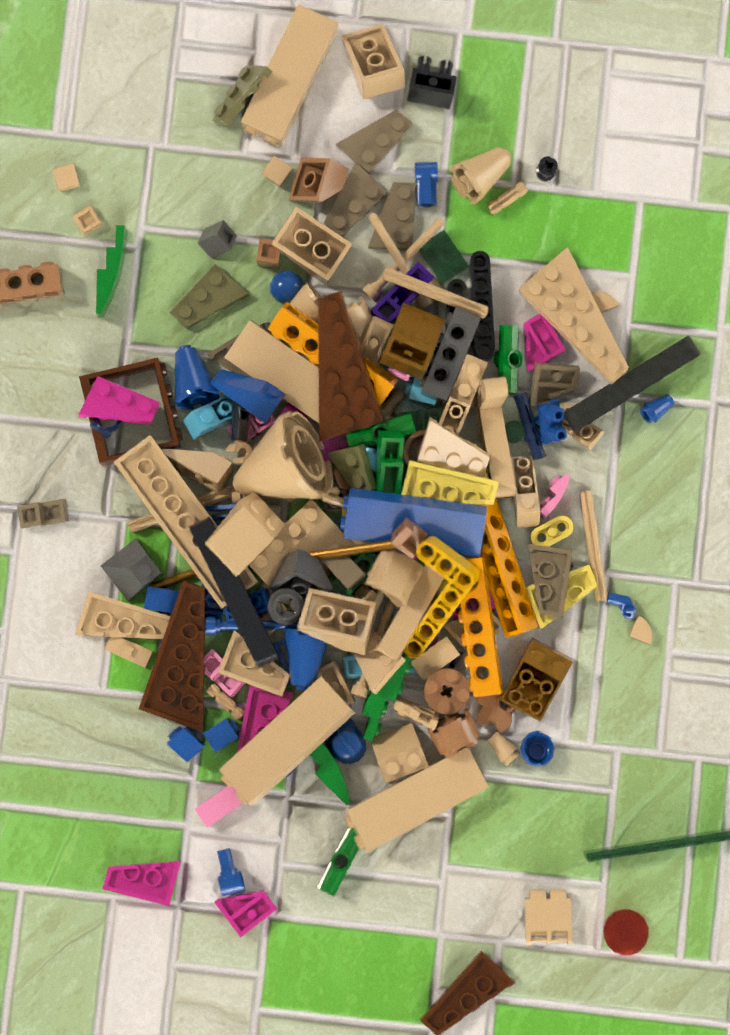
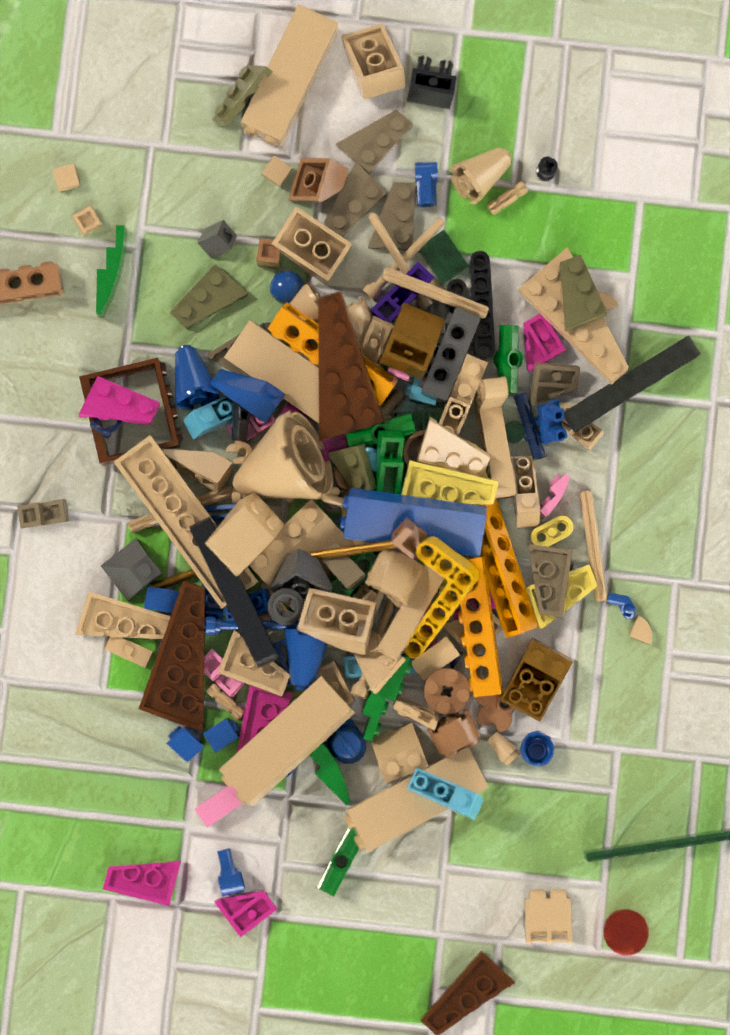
(445, 793): none -> medium azure slope
(579, 294): none -> olive wing
(655, 409): blue cone -> none

